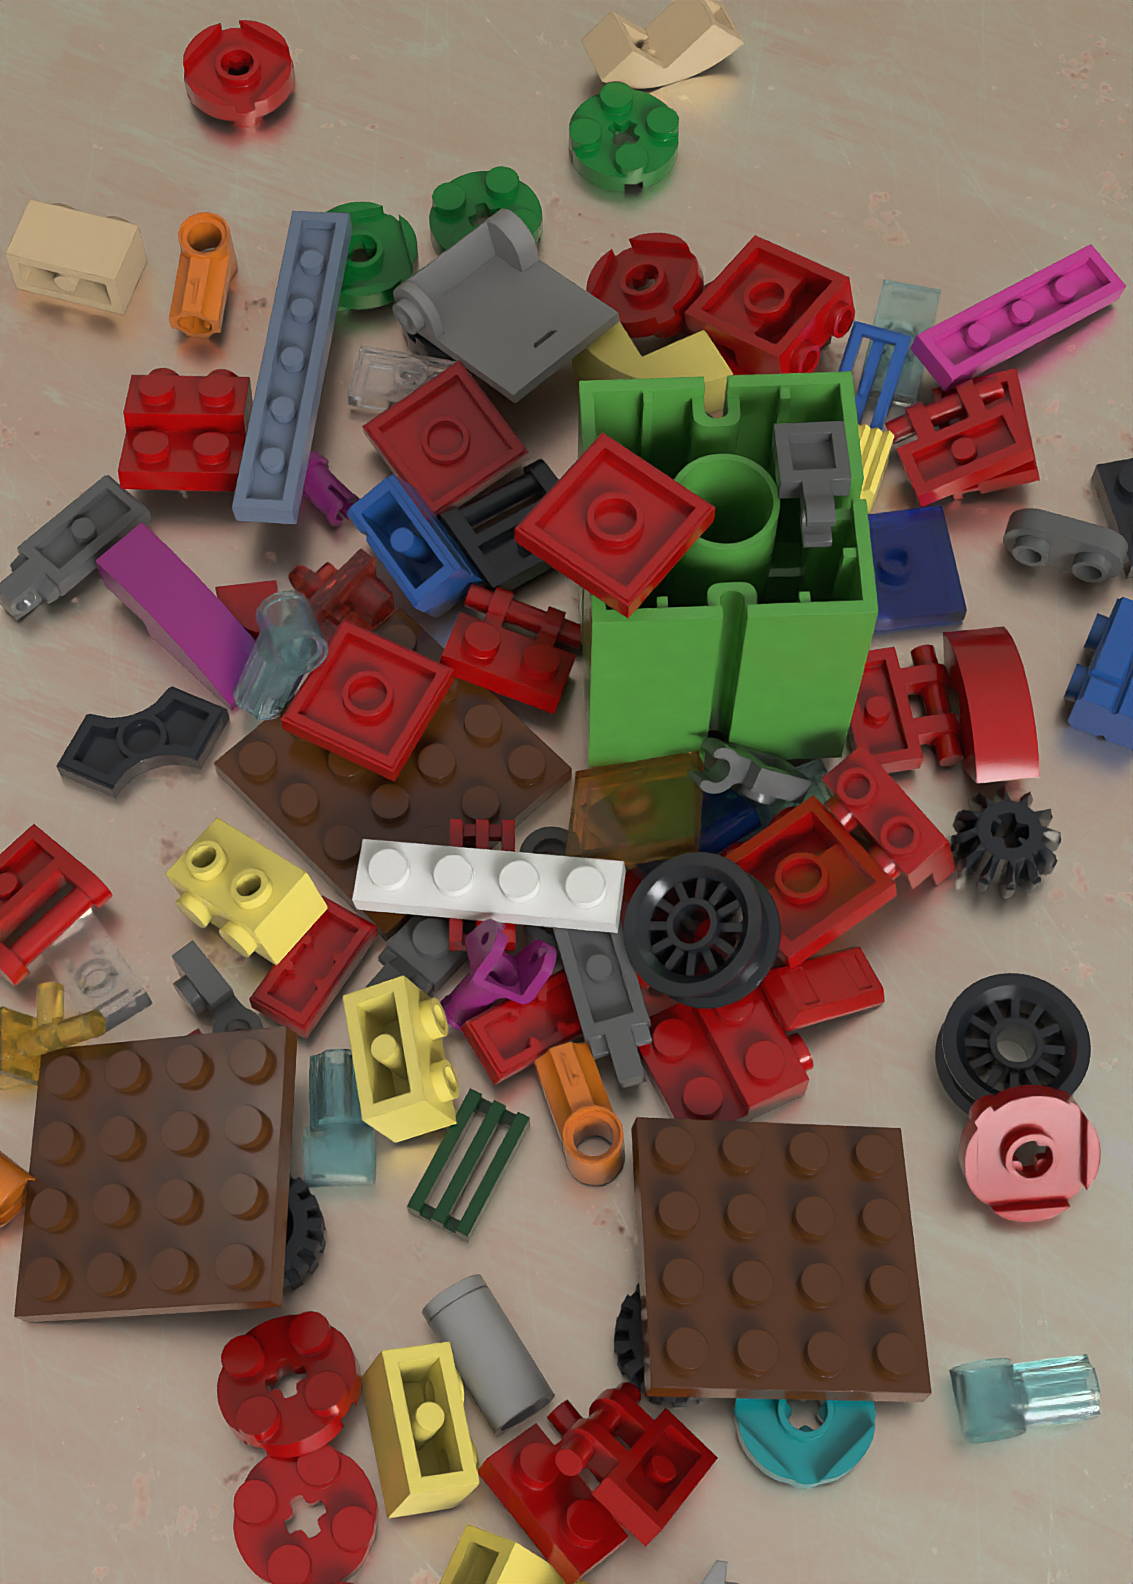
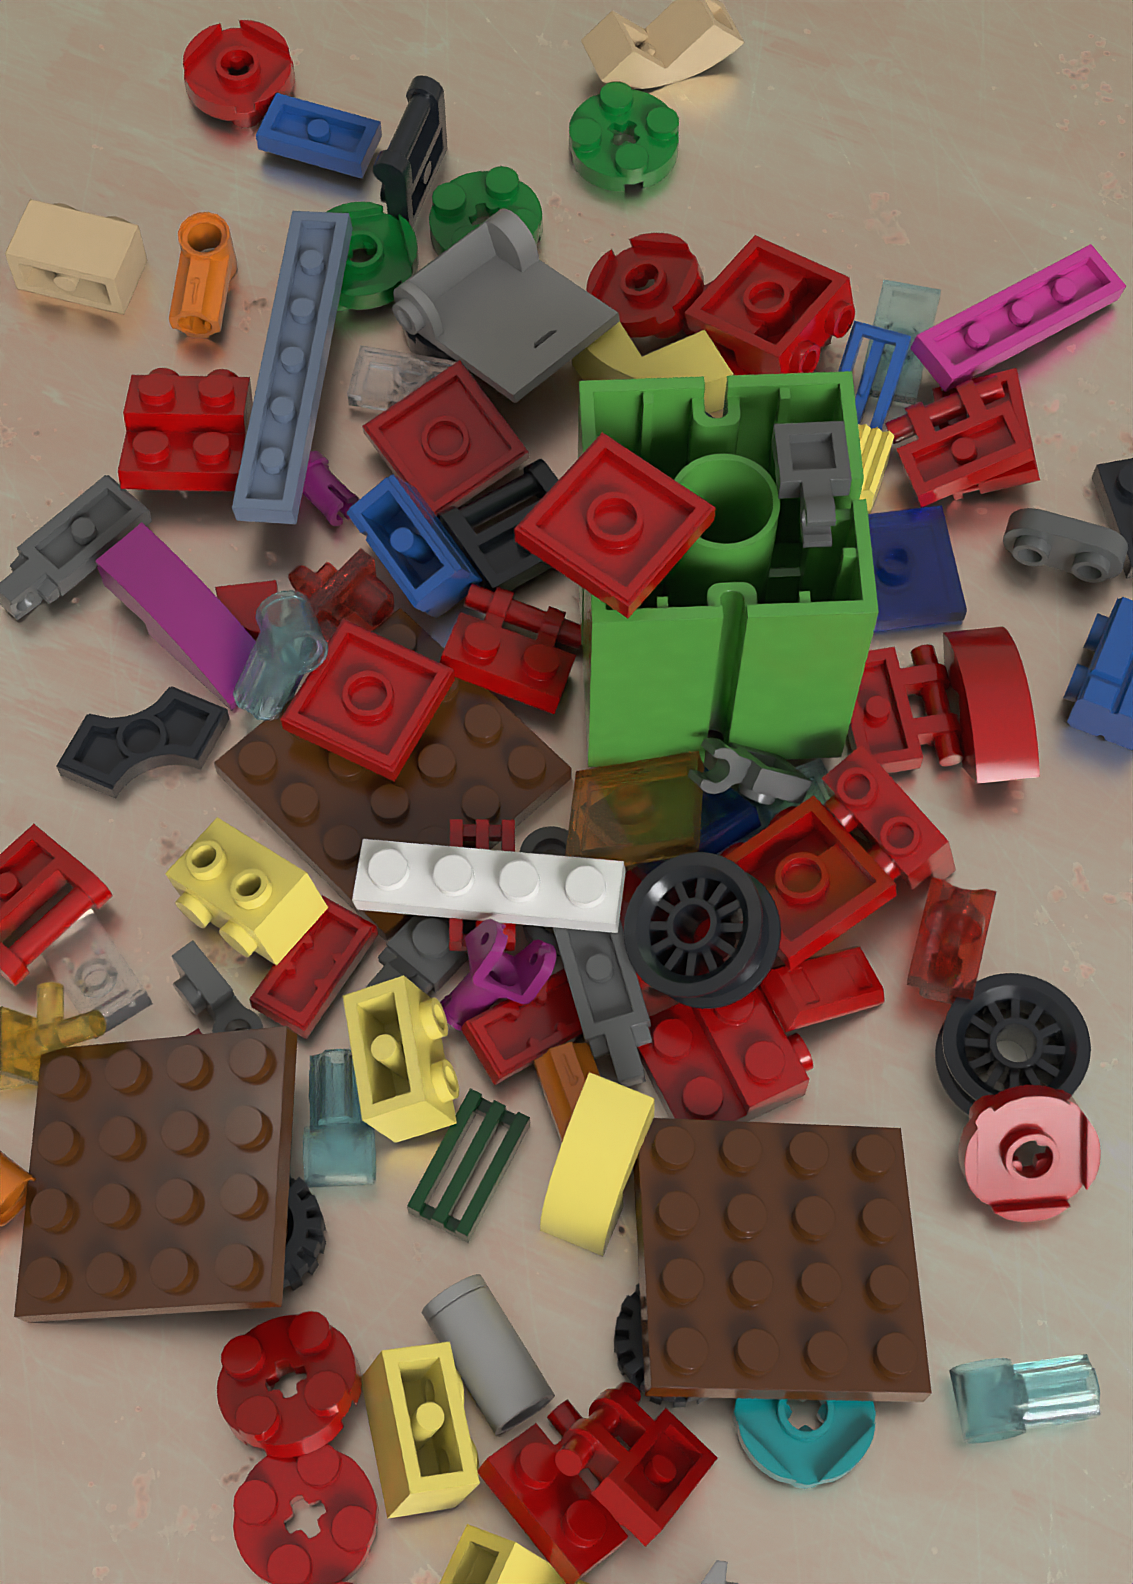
(319, 135): none -> blue plate
(414, 151): none -> black plate
(596, 1163): none -> light yellow brick
(950, 941): none -> clear red hips
(1000, 823): black gear -> none

